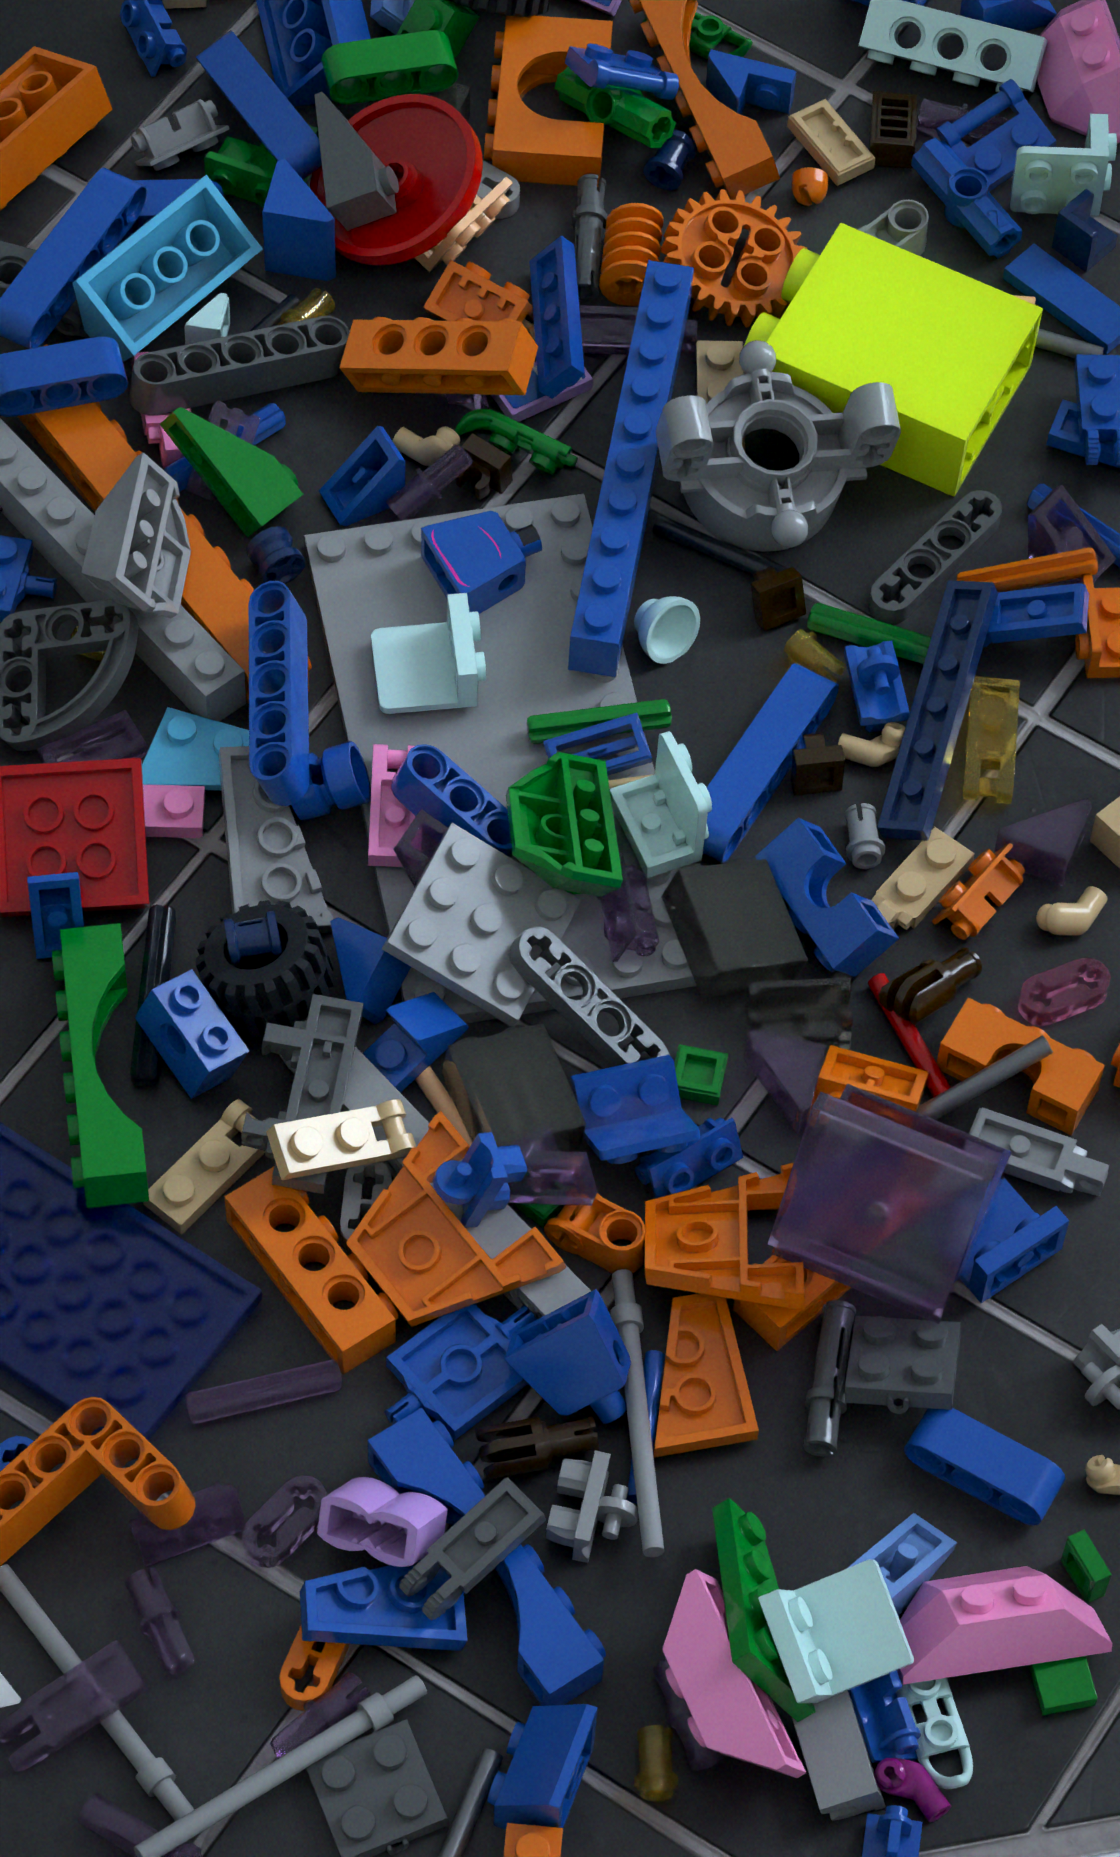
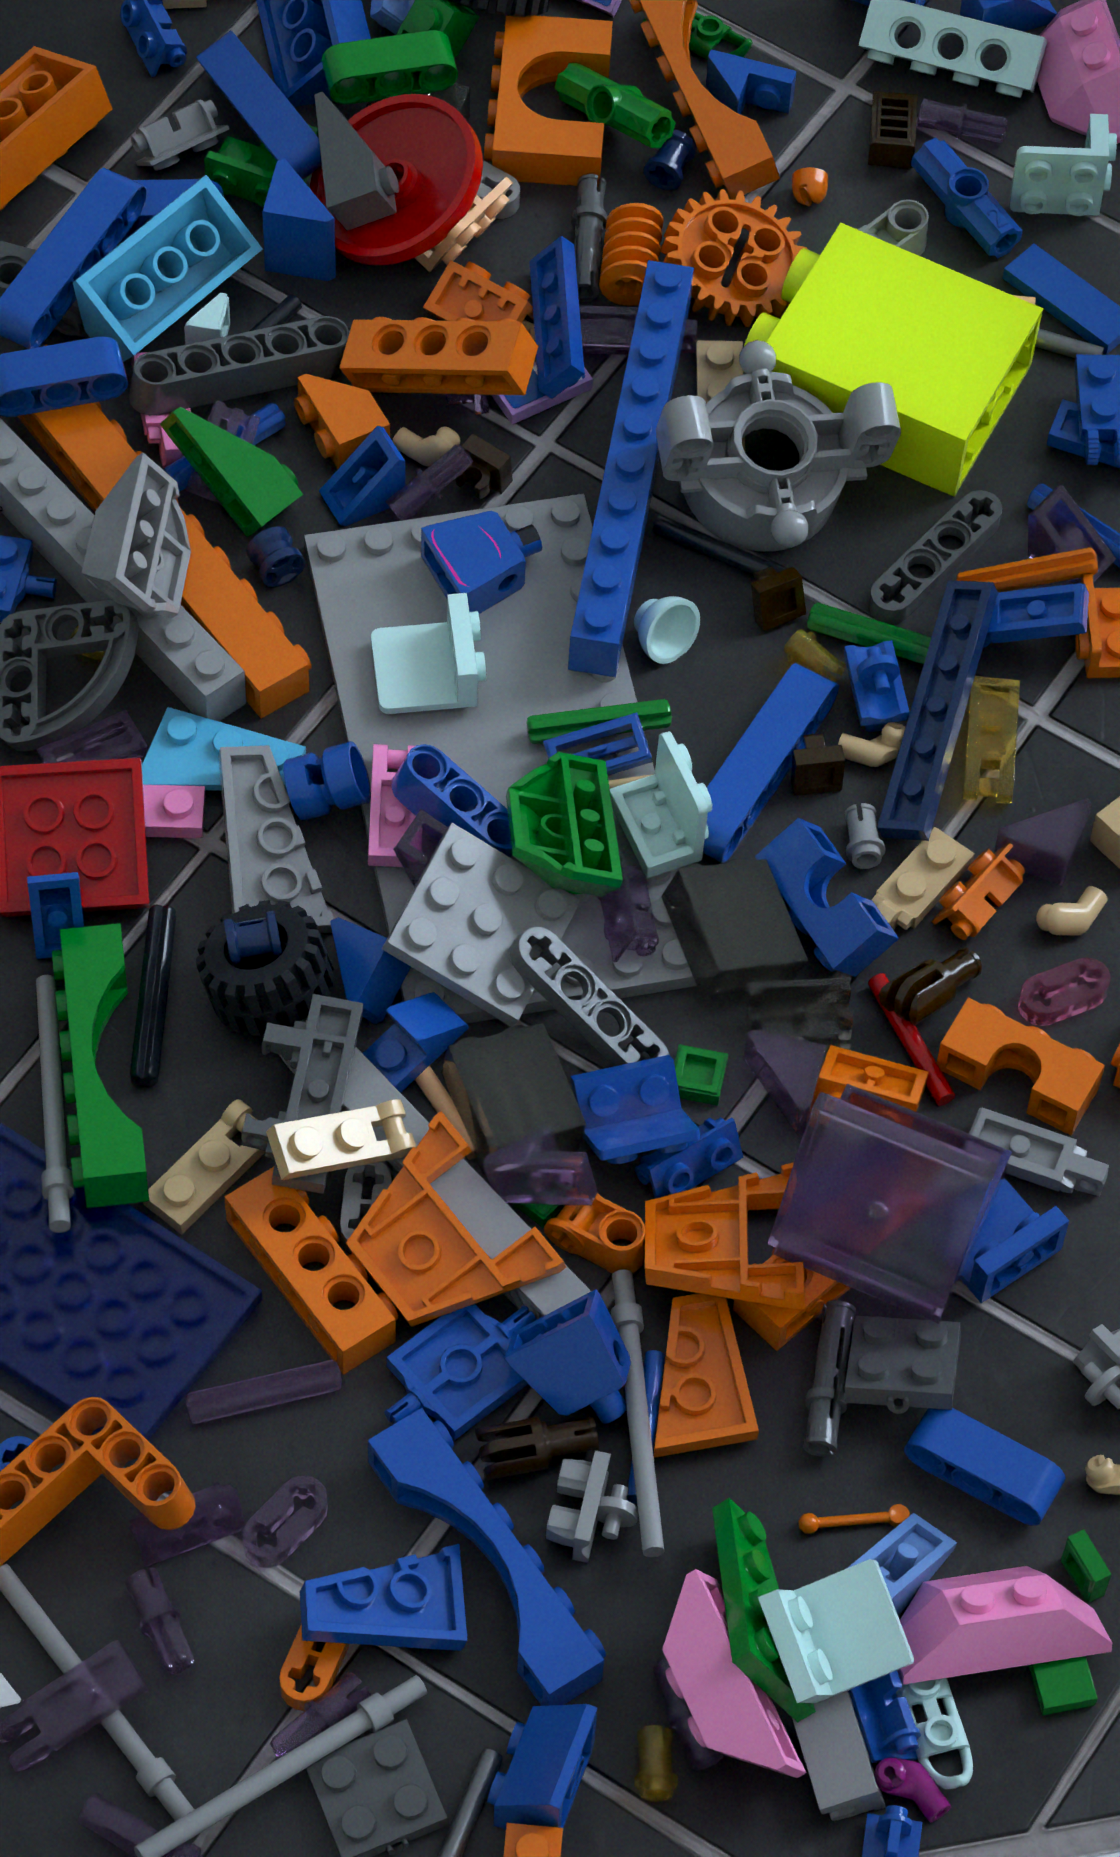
(57, 1178): none -> light grey bar
(191, 1033): blue brick -> none
(278, 693): blue beam -> none
(310, 307): clear yellow pin -> none
(338, 415): none -> orange slope
(381, 1521): lavender brick -> none
(474, 1546): dark grey hinge -> none
(480, 1178): blue hips -> none
(511, 435): green piece -> none
(635, 71): blue plate -> none
(810, 1523): none -> orange hinge
(831, 142): tan plate -> none
(986, 1079): flat silver bar -> none
(997, 151): blue plate -> none
(1081, 236): dark blue panel -> none

